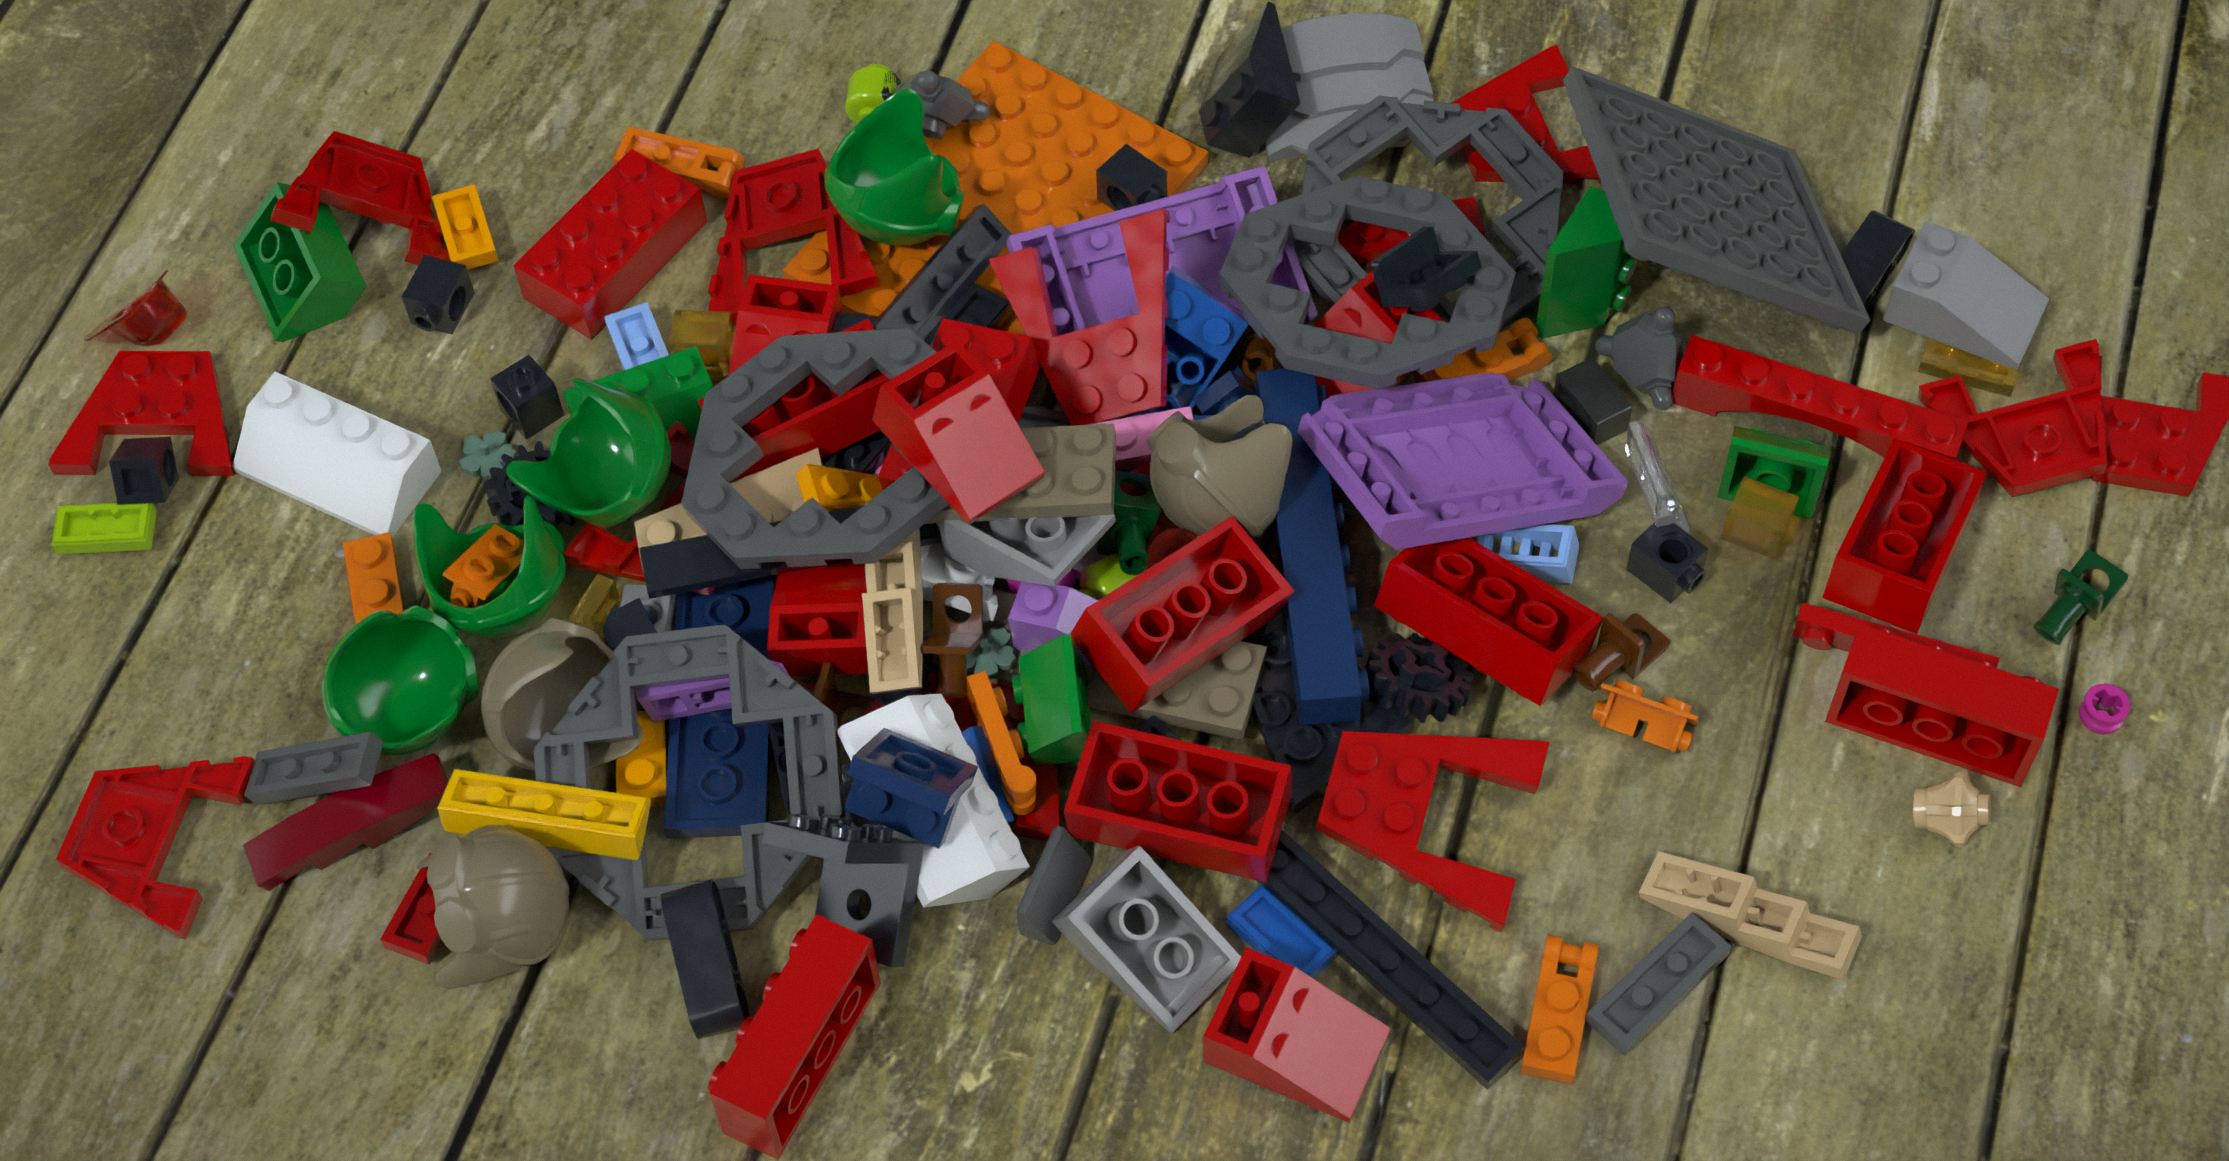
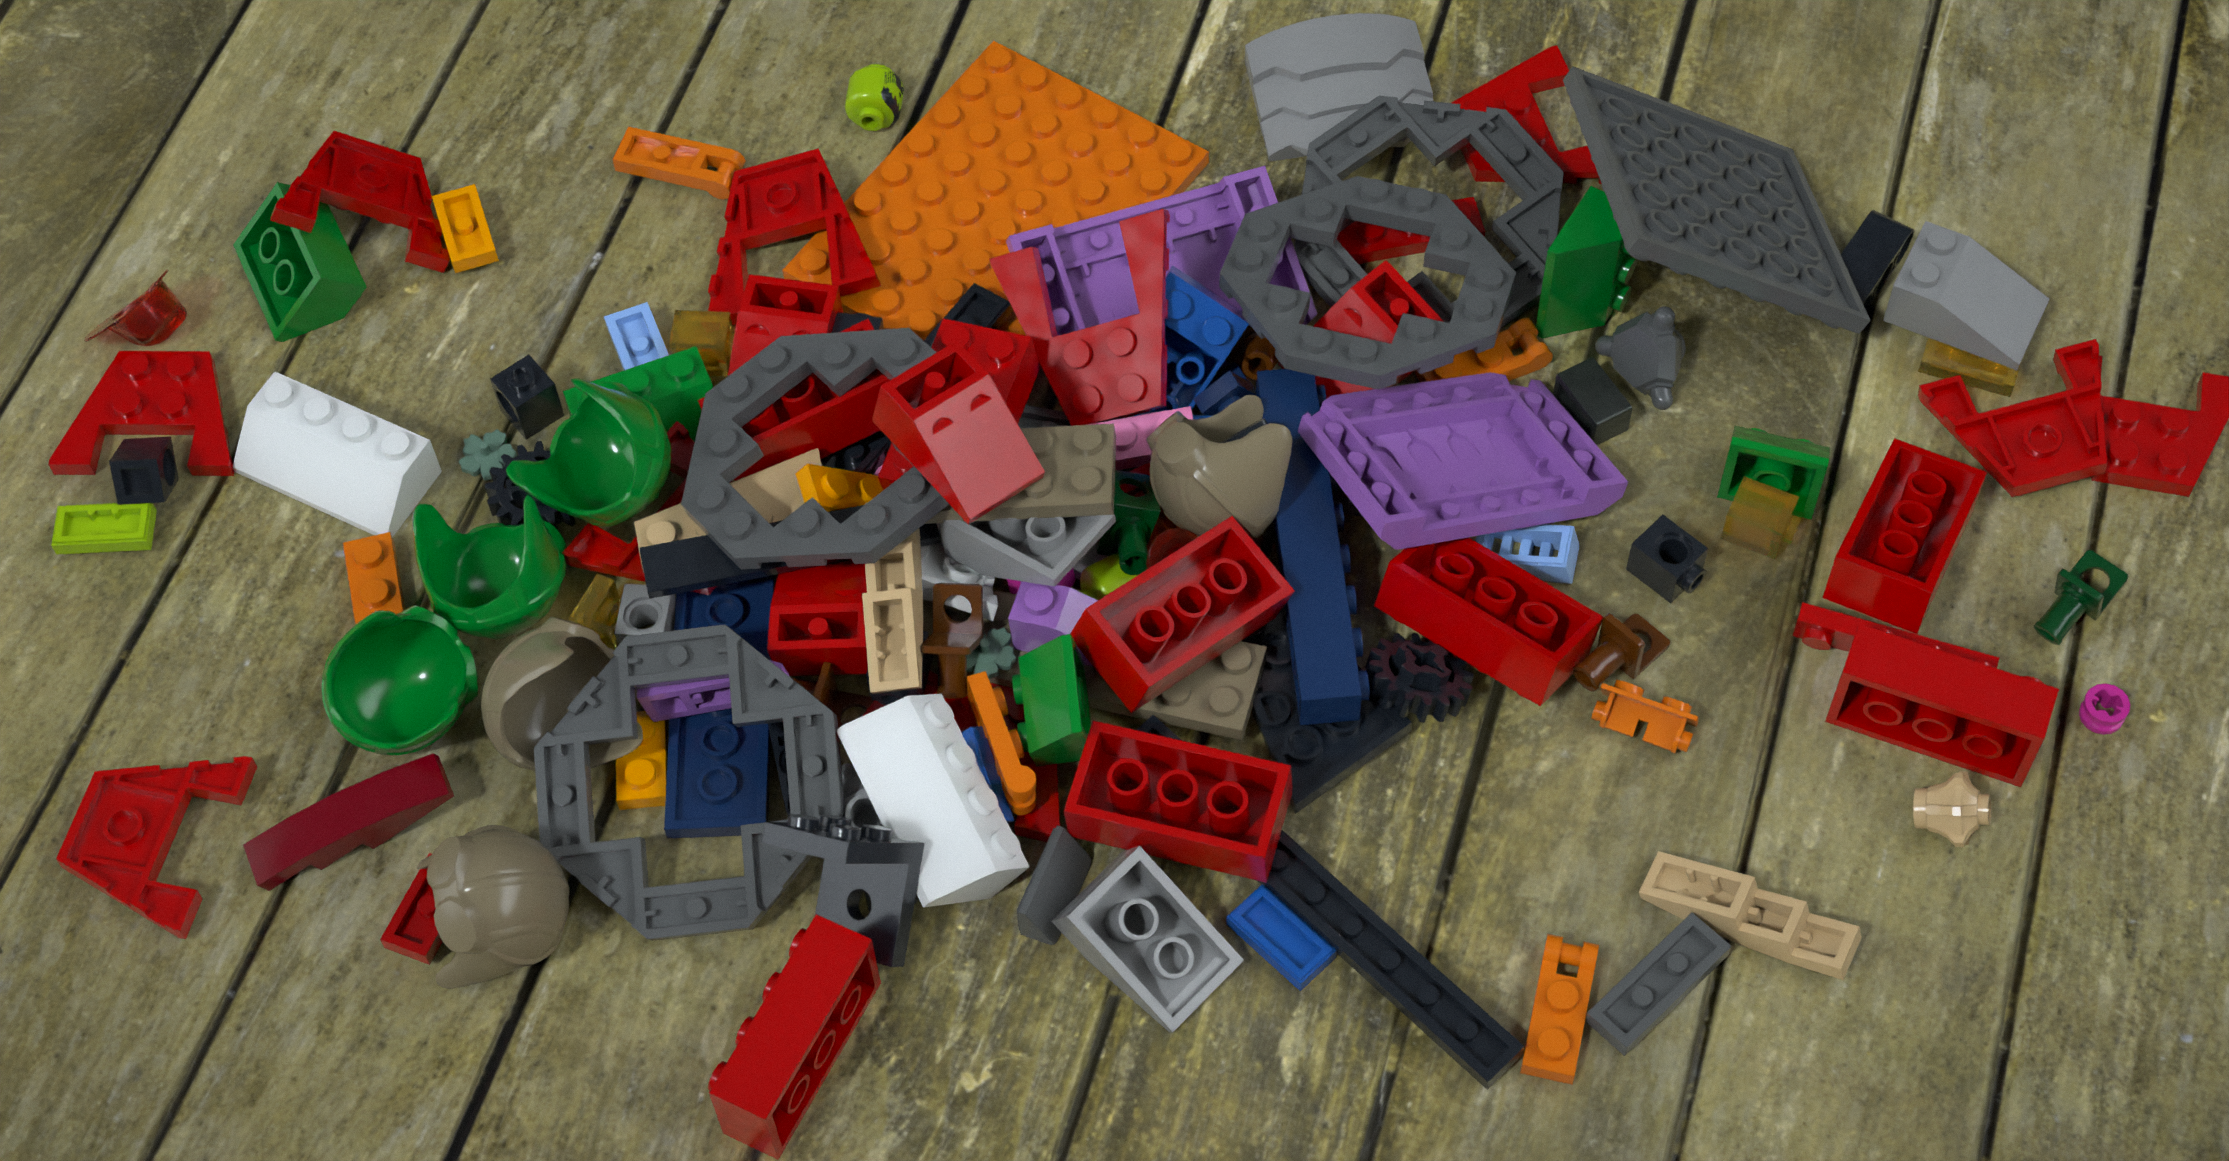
(314, 768): dark grey plate -> none
(438, 295): black brick -> none
(484, 567): orange hinge -> none
(547, 812): yellow slope -> none
(611, 243): red brick -> none
(627, 621): black tile -> none
(705, 958): black beam -> none
(890, 180): green piece -> none
(908, 786): dark blue bracket -> none
(944, 103): dark grey rock -> none
(946, 274): black plate -> none
(1130, 180): black brick -> none
(1250, 88): black slope -> none
(1293, 1036): slope -> none
(1382, 797): red wing -> none
(1419, 273): black bracket -> none
(1654, 477): clear slope -> none
(1730, 379): red arch -> none

